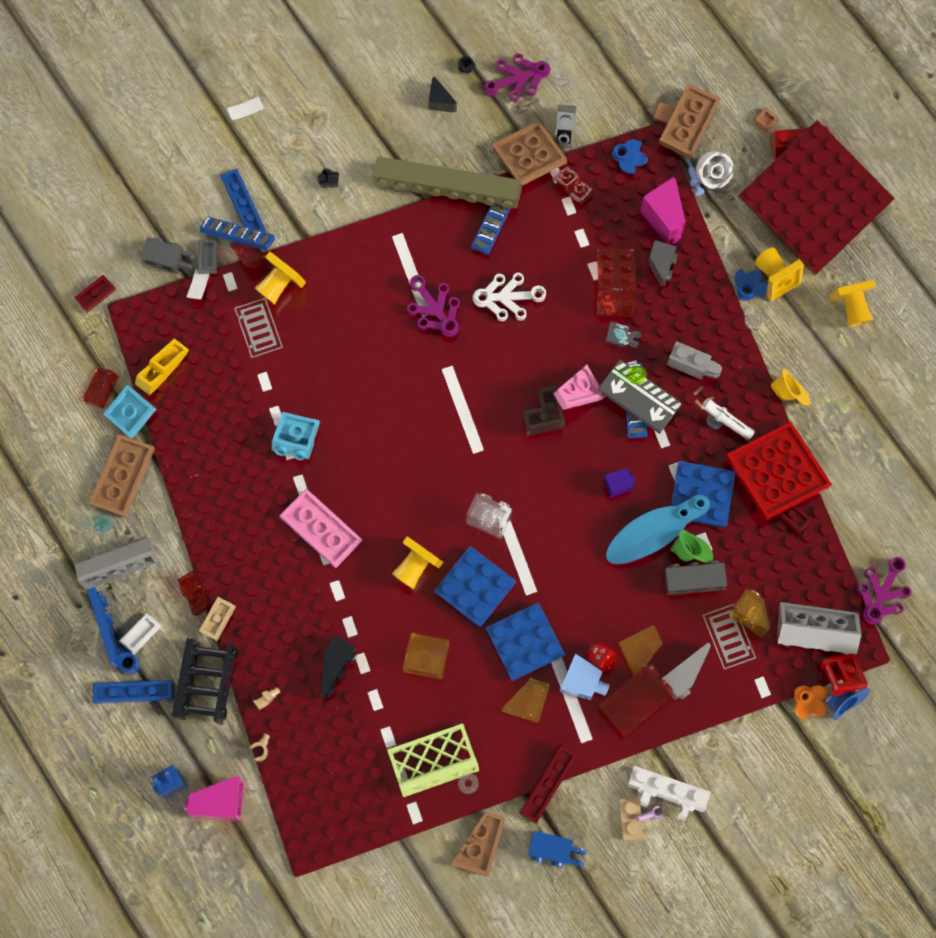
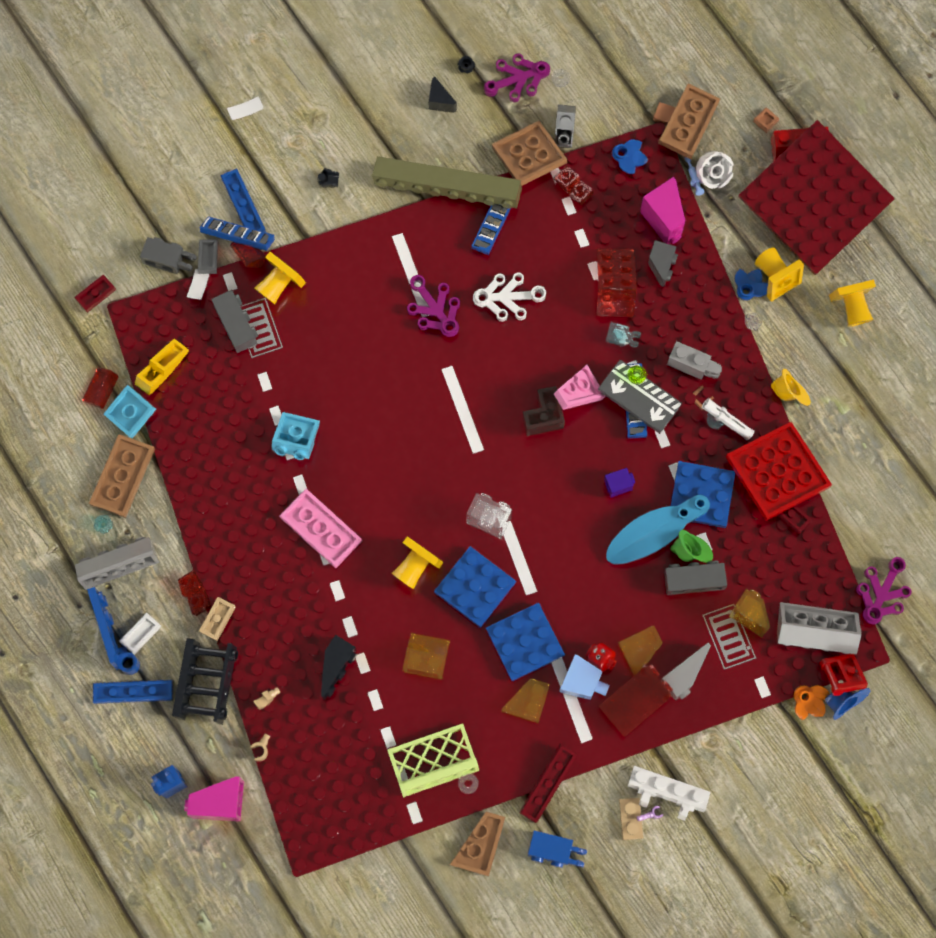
(235, 320): none -> dark grey brick

